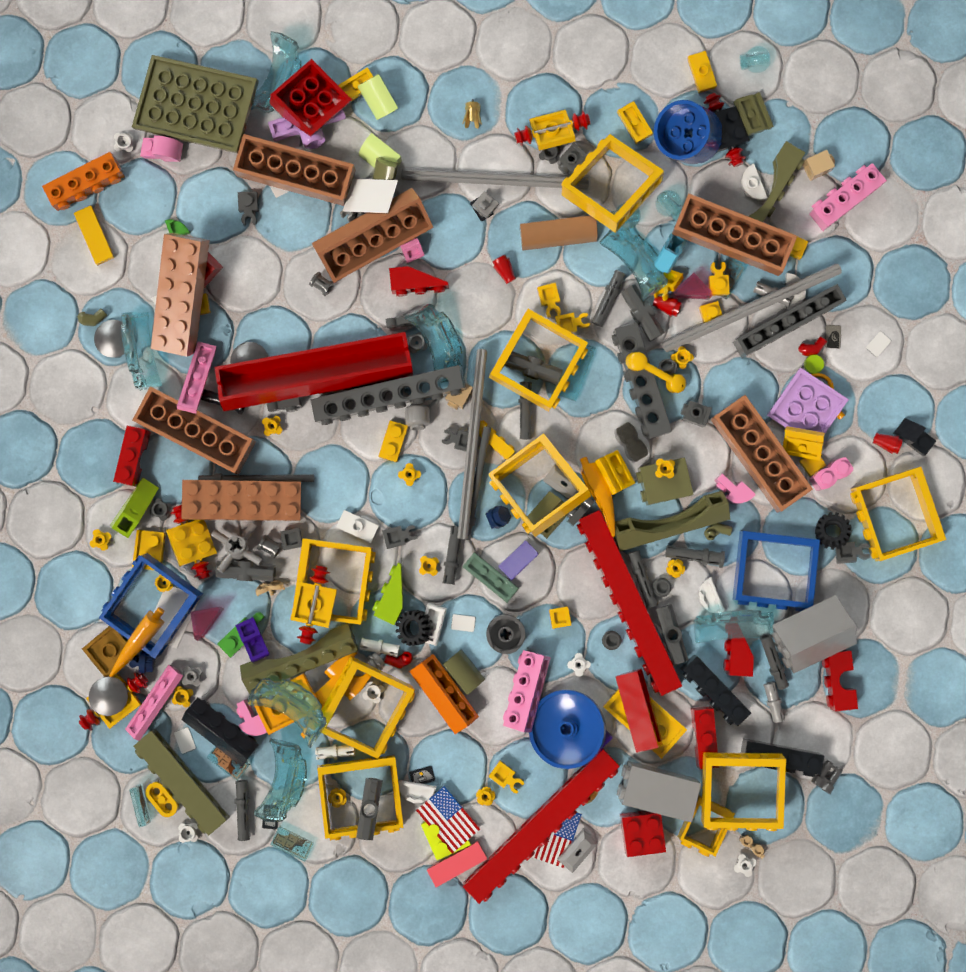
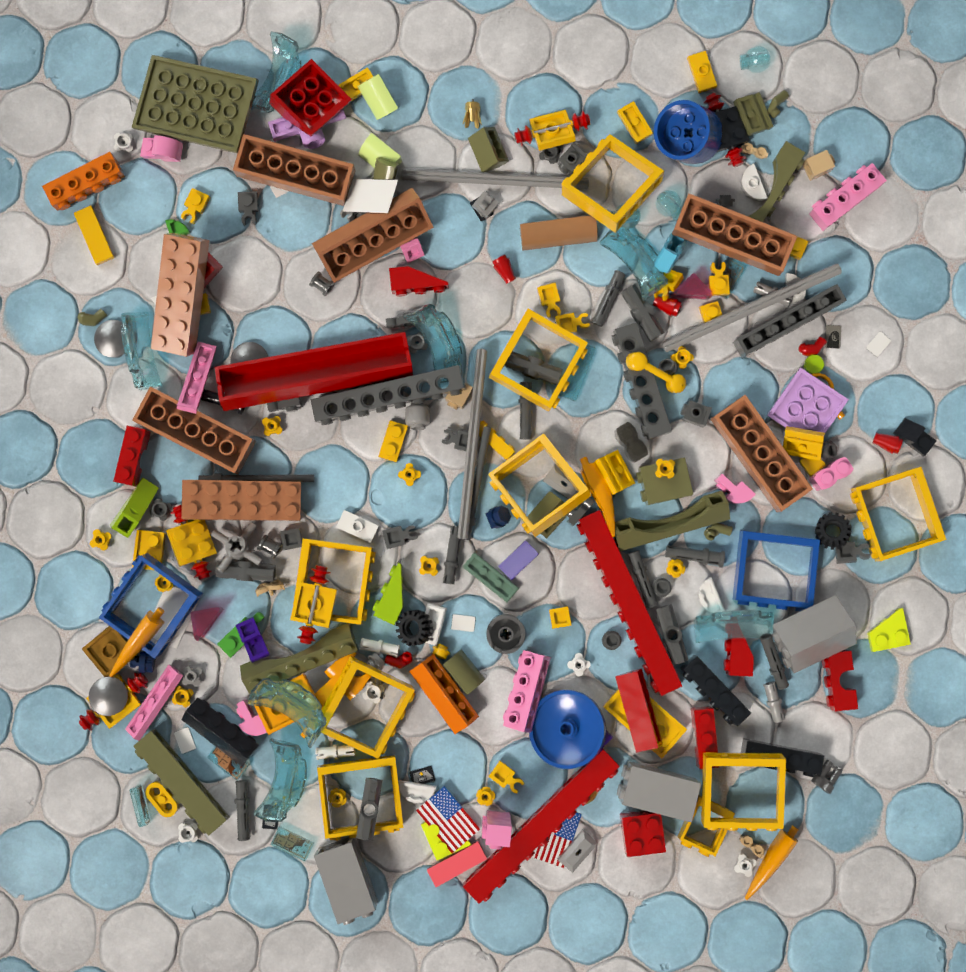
(195, 203): none -> yellow plate
(346, 880): none -> light grey brick
(440, 651): none -> yellow plate
(488, 149): none -> olive brick
(497, 829): none -> bright pink brick
(725, 201): none -> dark grey plate
(759, 152): none -> tan piece
(774, 857): none -> light orange piece
(776, 101): none -> olive arm
(829, 450): none -> dark grey plate
(890, 633): none -> neon yellow wing

